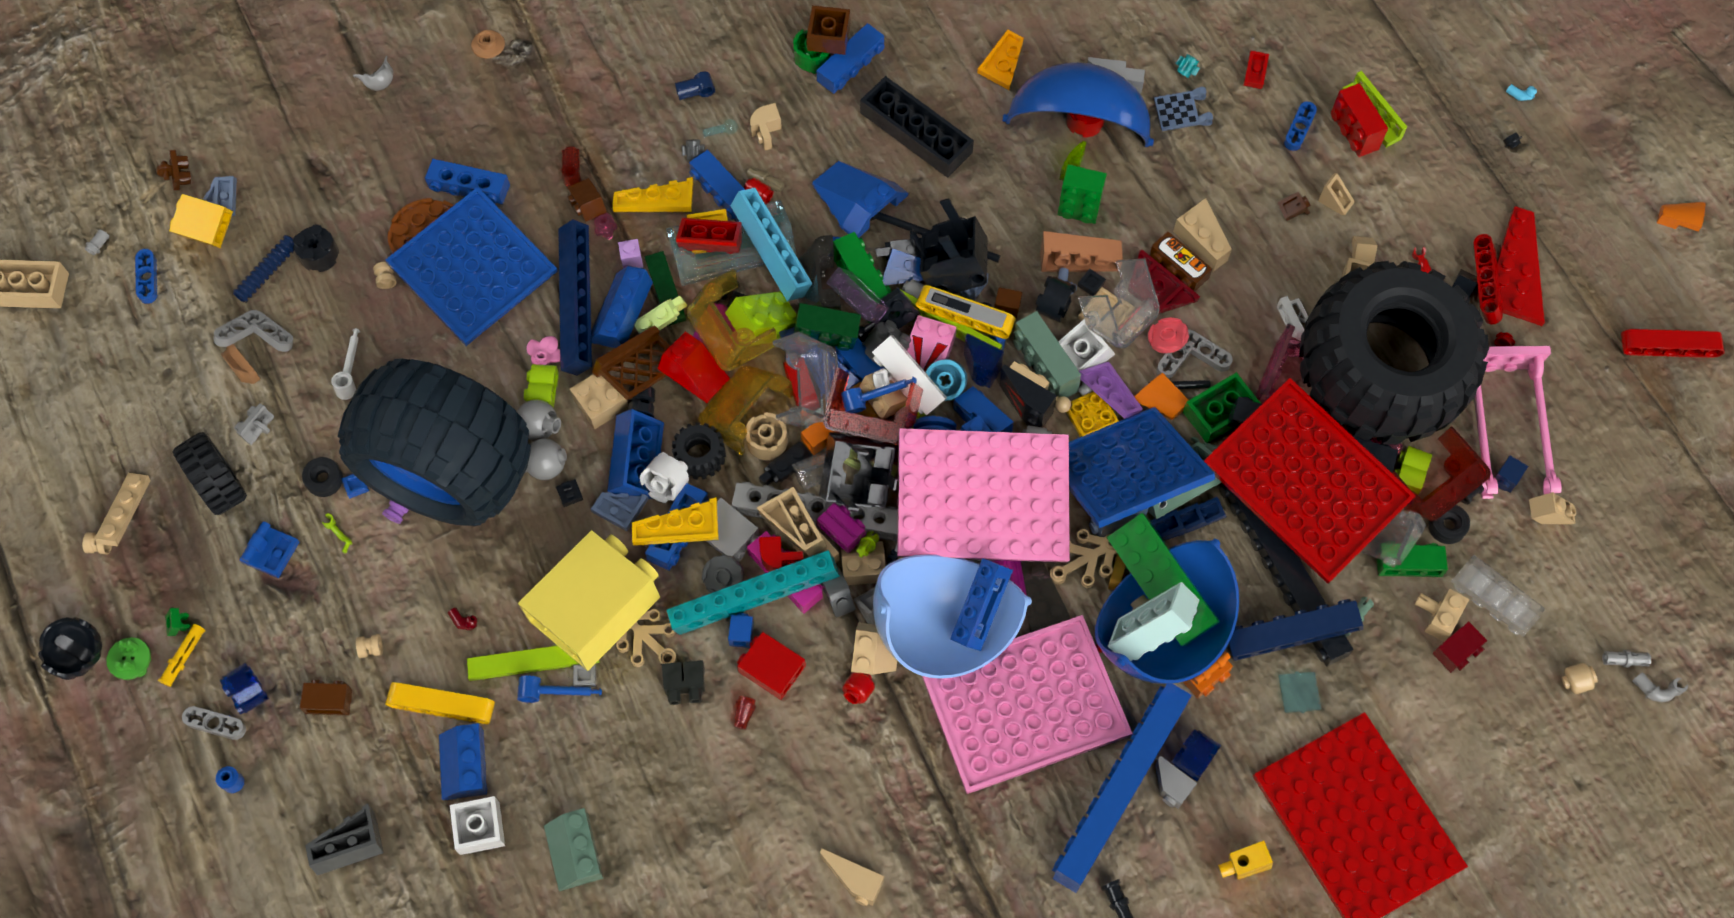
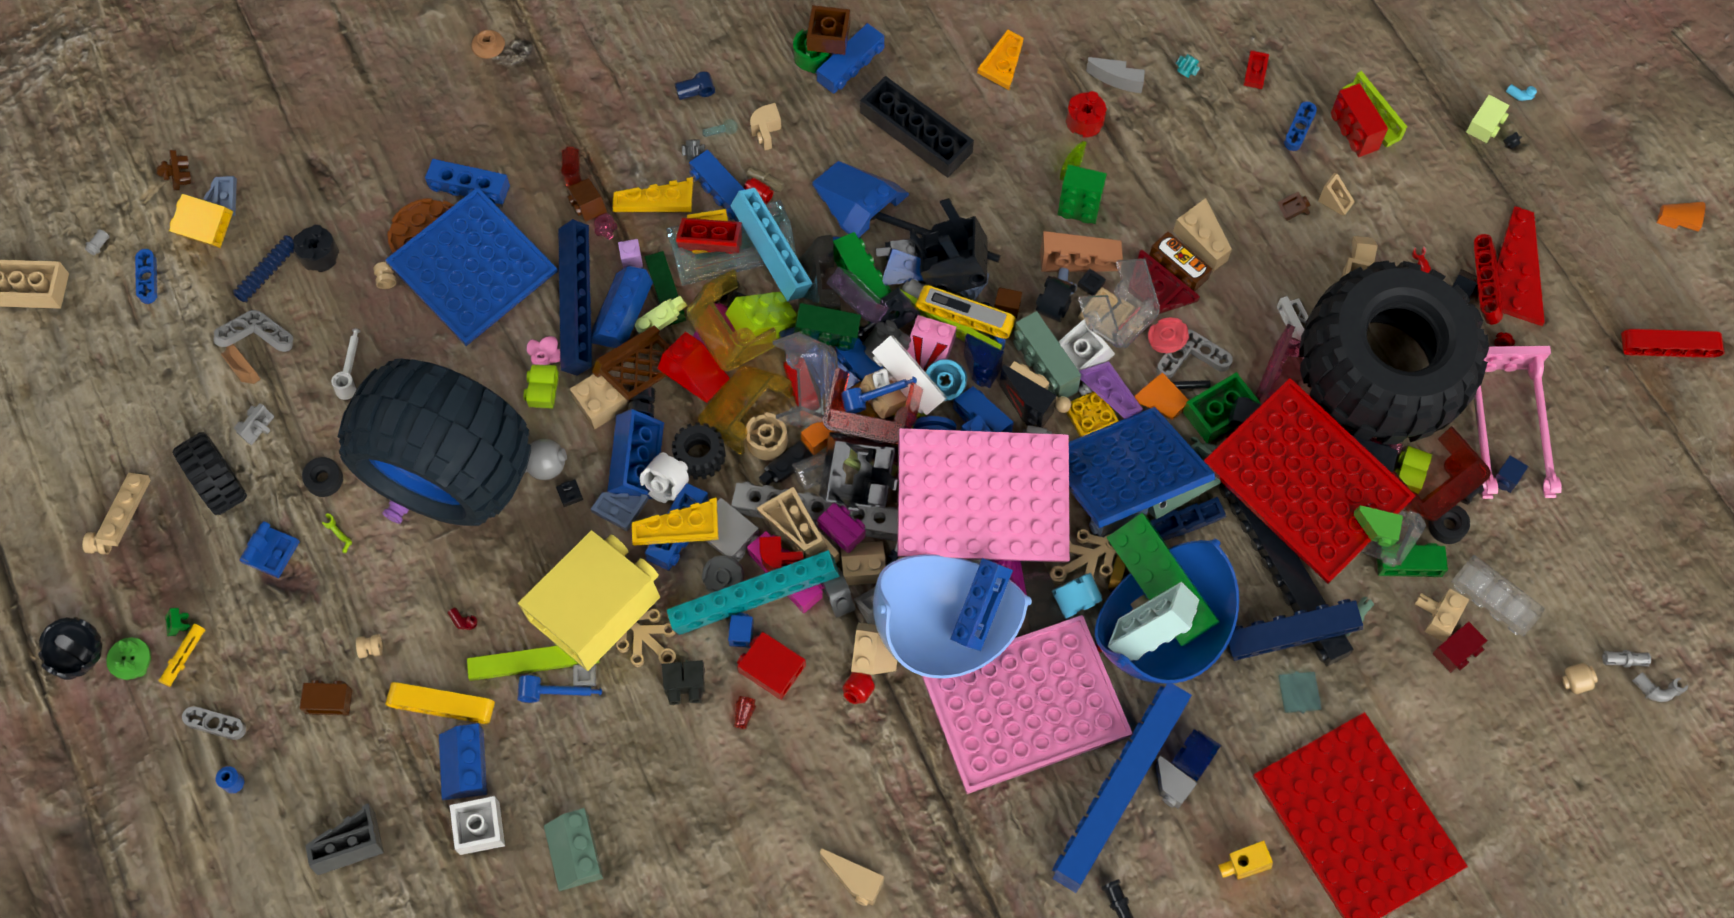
(244, 688): clear blue brick -> none
(354, 486): blue tile -> none
(378, 80): light grey hair -> none
(540, 419): light grey brick -> none
(867, 544): lime axle -> none
(1077, 595): none -> medium azure brick
(1084, 91): blue windscreen -> none
(1180, 110): sand blue flag -> none
(1204, 683): orange brick -> none
(1379, 525): none -> bright green slope
(1488, 118): none -> yellowish green brick
(1552, 509): tan slope -> none

